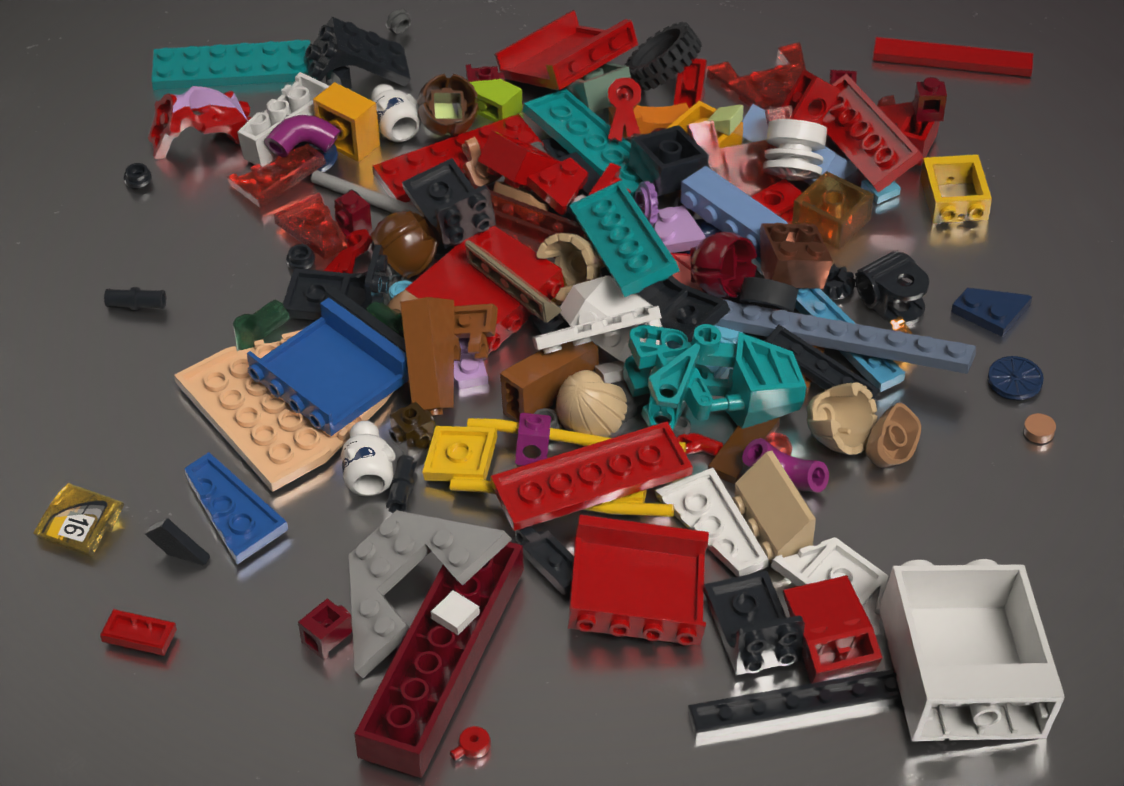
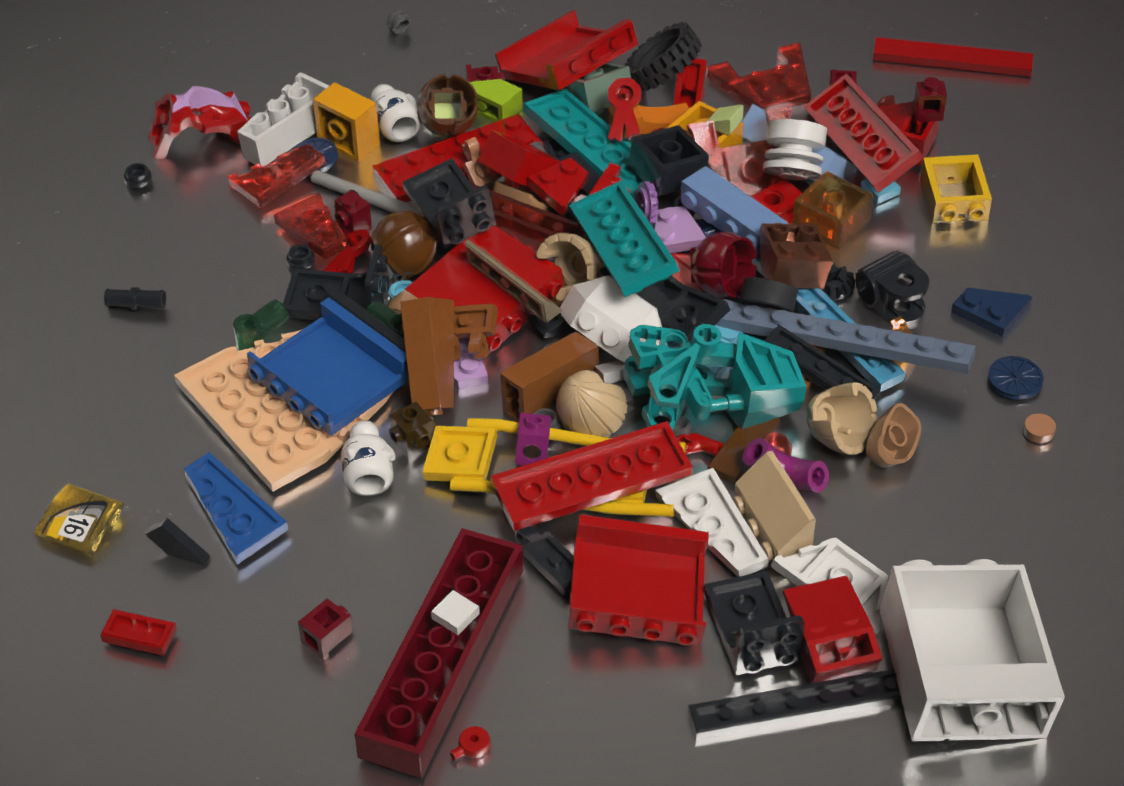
(229, 64): teal plate -> none
(301, 129): magenta cylinder -> none
(340, 76): black slope -> none
(347, 45): black bracket -> none
(389, 556): light grey wing -> none
(401, 484): black pin -> none
(606, 326): white wing -> none
(811, 90): red brick -> none

